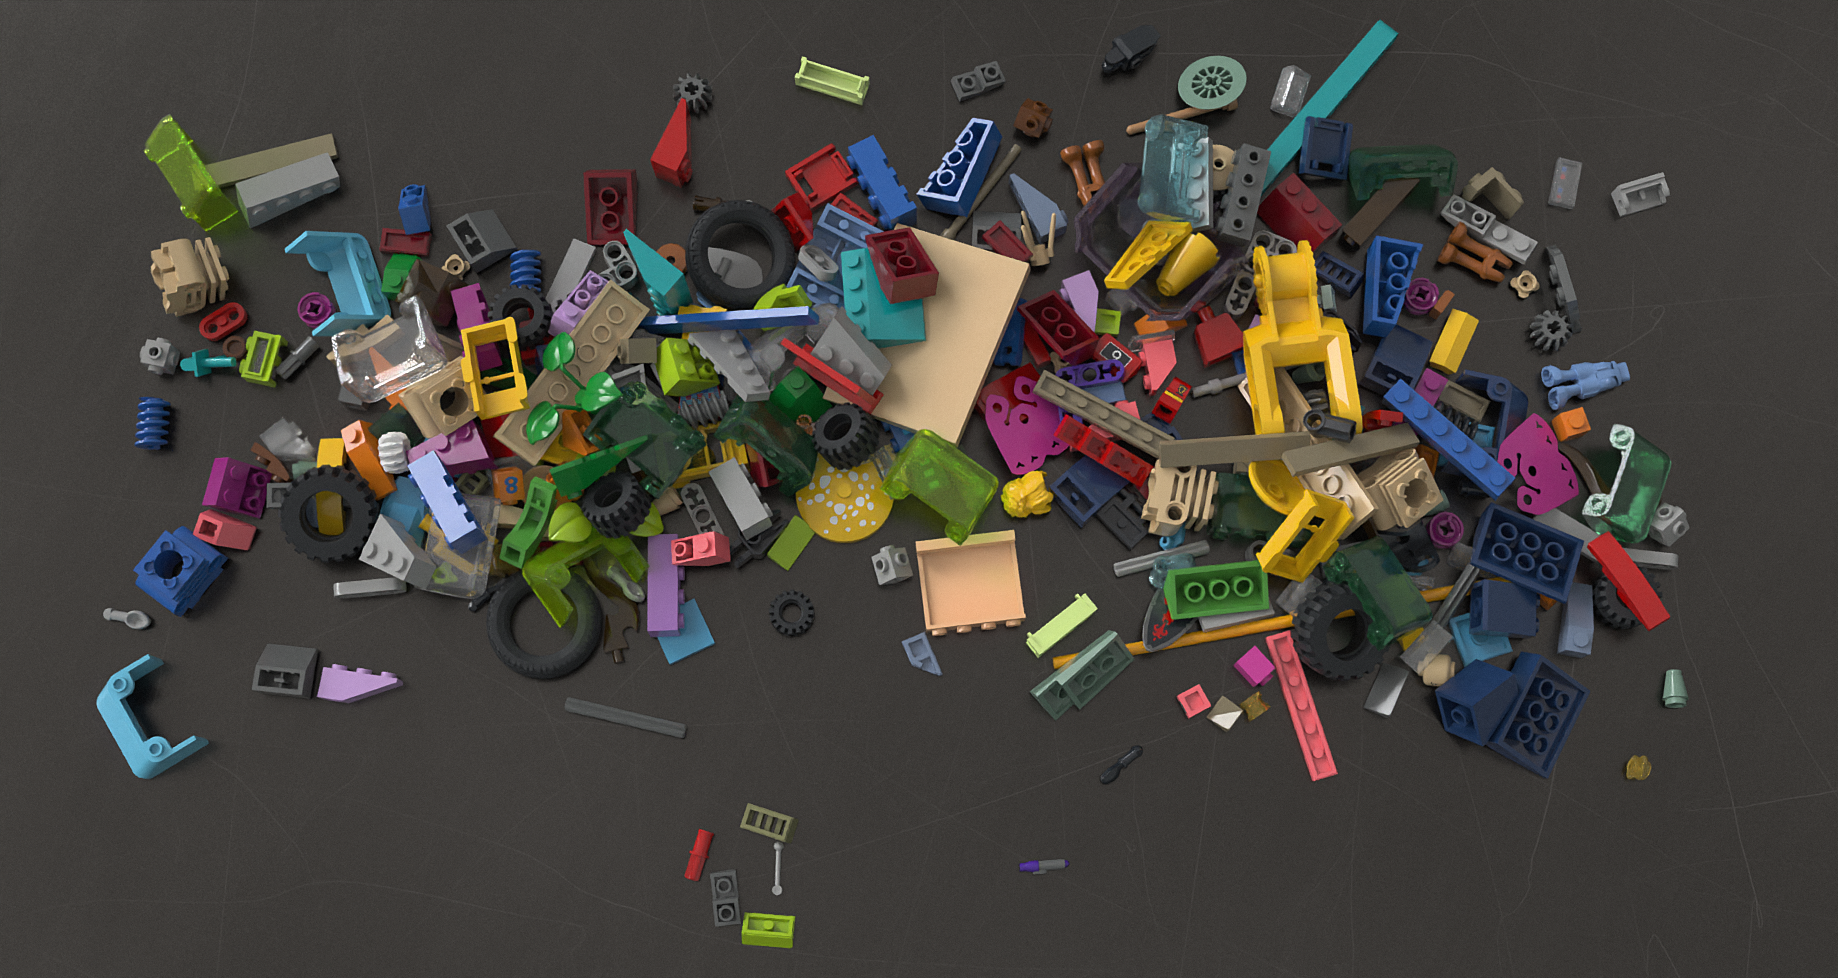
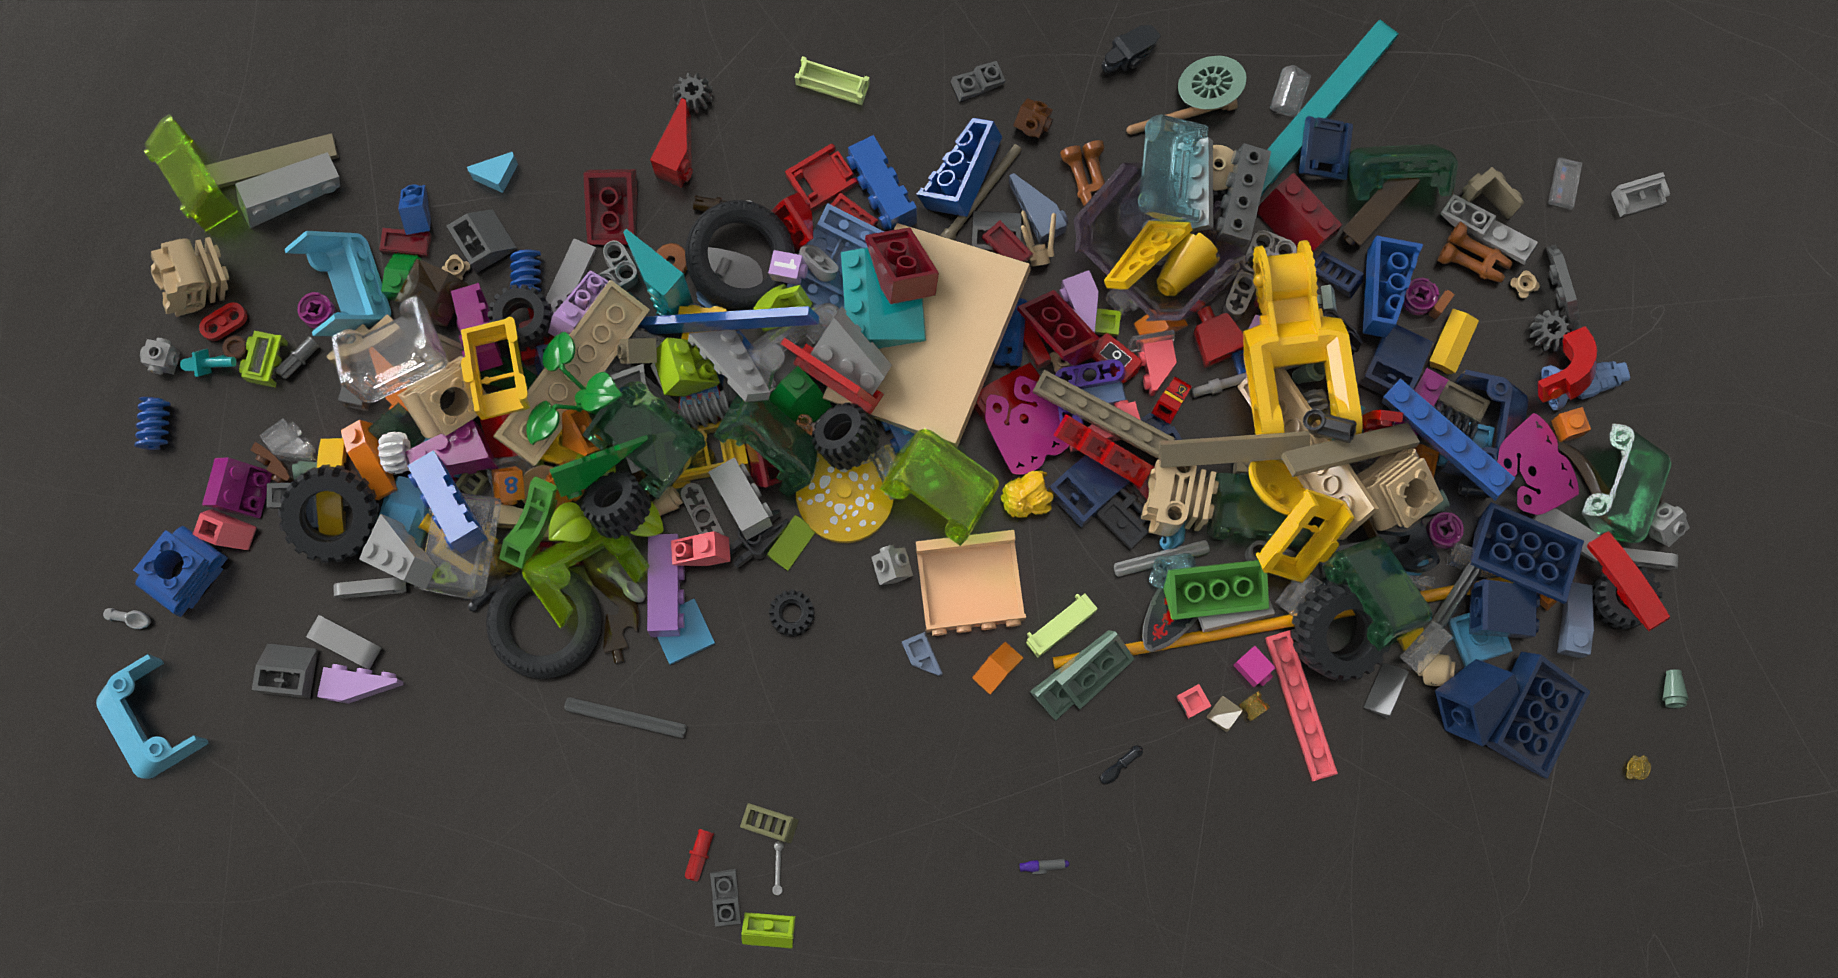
(343, 642): none -> light grey beam
(495, 171): none -> medium azure slope
(787, 267): none -> lavender brick
(997, 667): none -> orange slope
(1578, 376): none -> red arch

